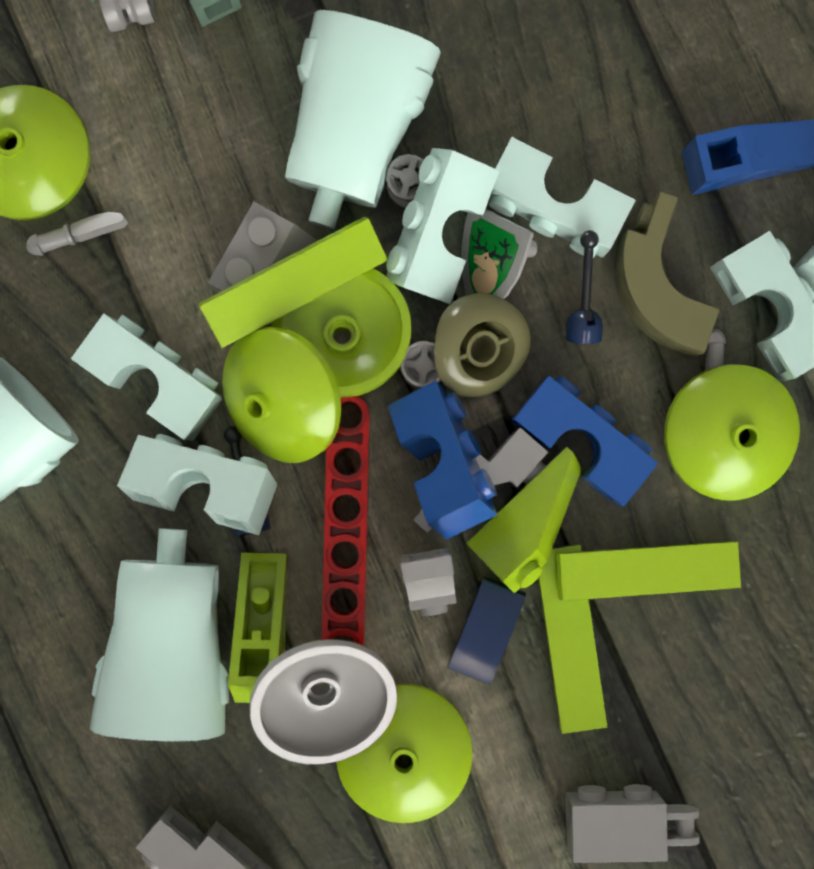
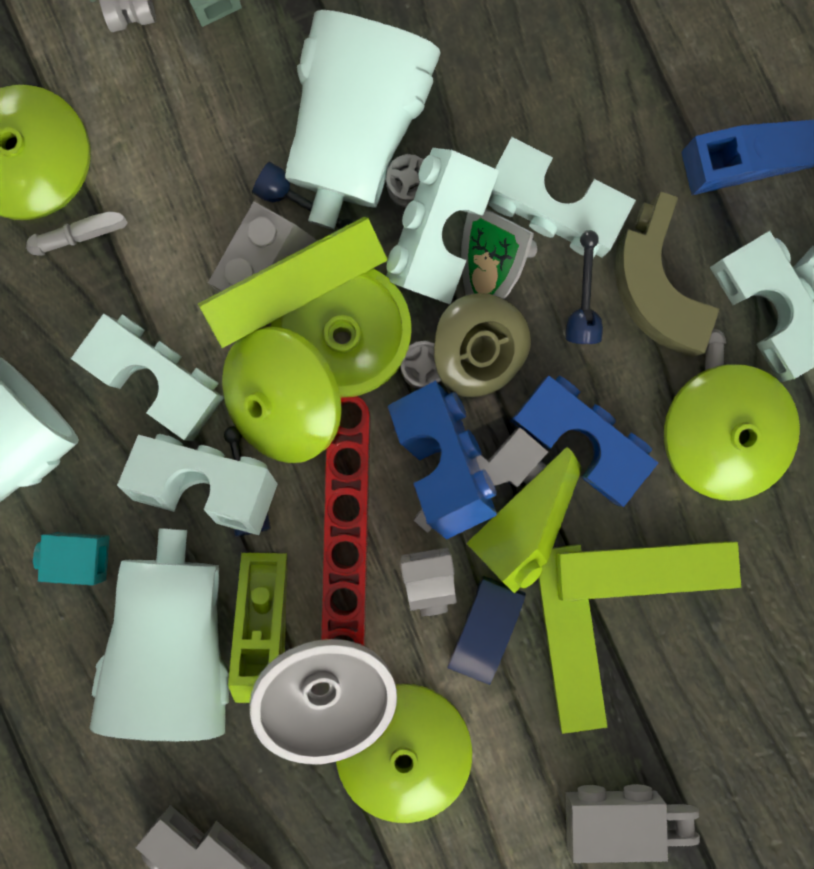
(72, 558): none -> teal brick
(274, 187): none -> dark blue hinge

